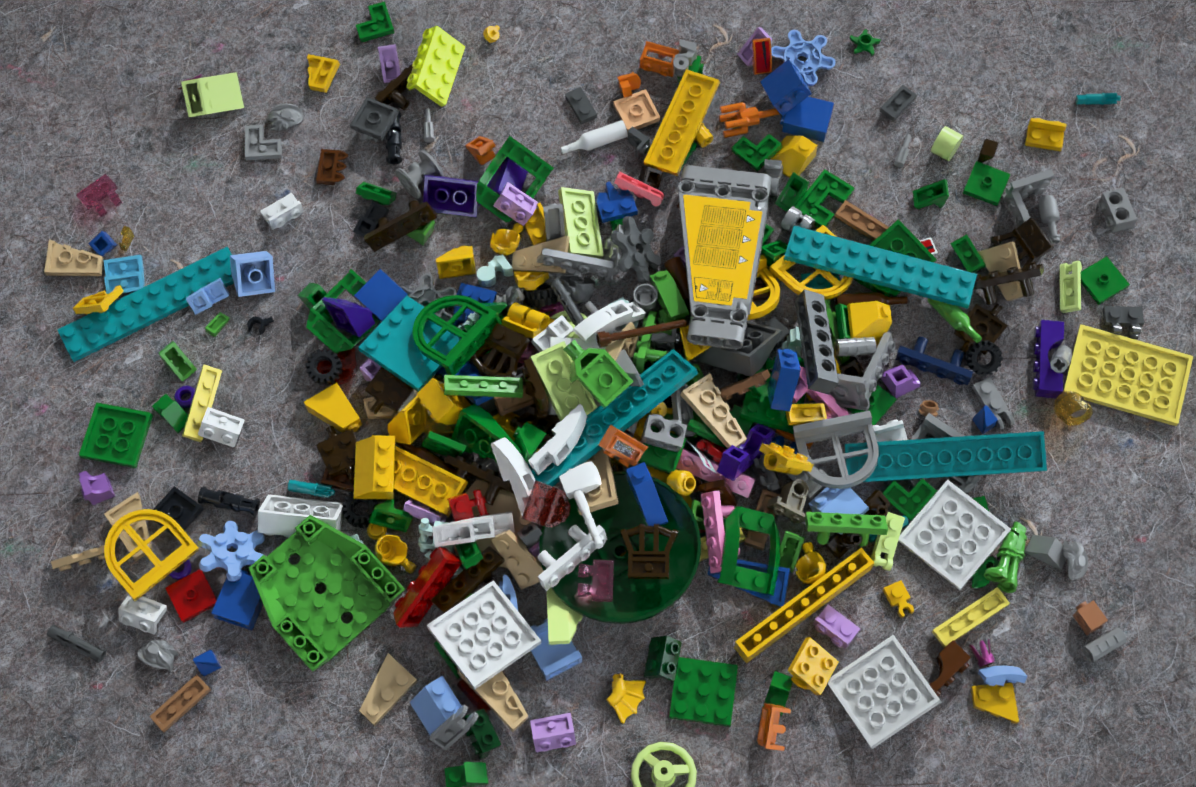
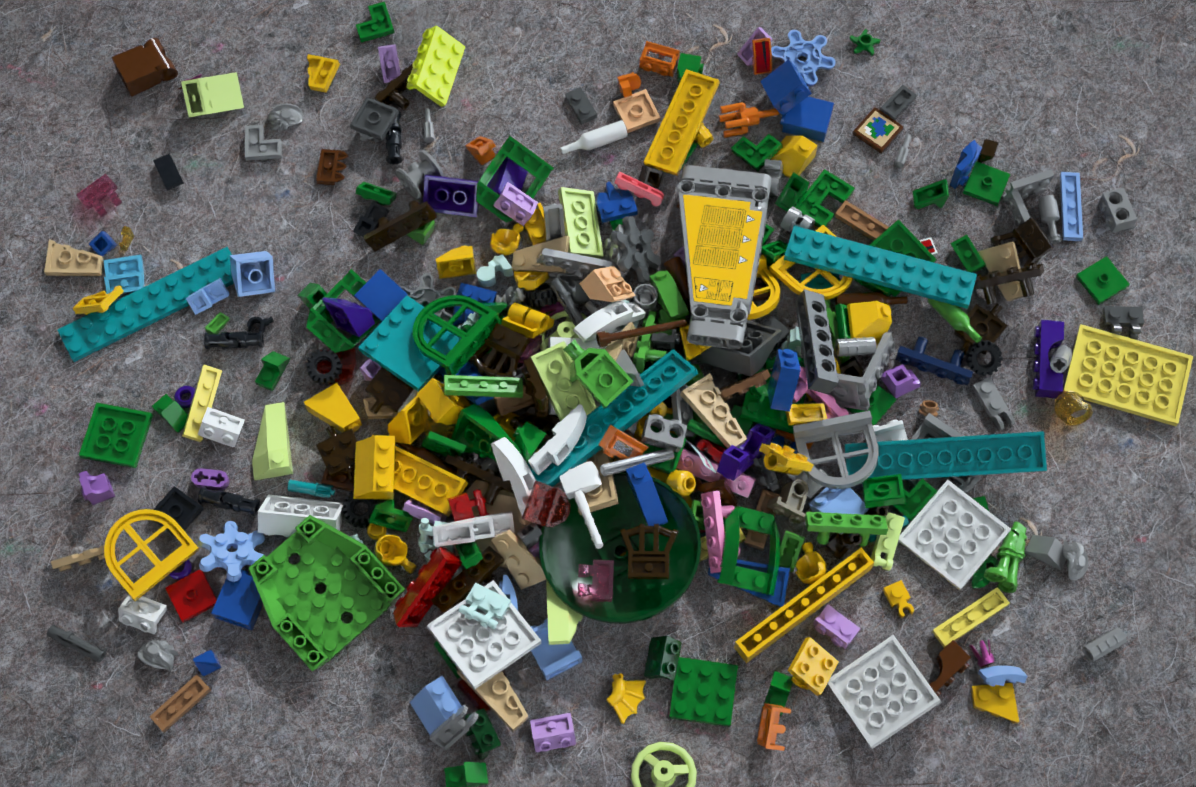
(129, 505): tan wing -> none
(144, 66): none -> reddish brown piece
(168, 171): none -> black slope
(177, 361): bright green slope -> none
(209, 482): none -> medium lavender beam
(231, 340): none -> black piece
(272, 370): none -> green slope
(272, 447): none -> yellowish green wedge
(282, 211): white bracket -> none
(387, 689): tan wing -> none
(487, 601): none -> light aqua plate
(491, 33): yellow piece -> none
(558, 328): white slope -> none
(567, 562): white plate -> none
(606, 285): none -> light nougat slope
(639, 141): dark grey bracket -> none
(649, 459): none -> light grey axle
(687, 55): light grey leg -> none
(878, 130): none -> tile
(883, 491): none -> green plate
(947, 143): yellowish green piece -> none
(966, 161): none -> blue plate
(985, 419): blue slope -> none
(1045, 134): yellow bracket -> none
(1070, 287): yellowish green plate -> none
(1071, 206): none -> light blue plate
(1089, 617): nougat brick -> none
(1102, 98): teal piece -> none

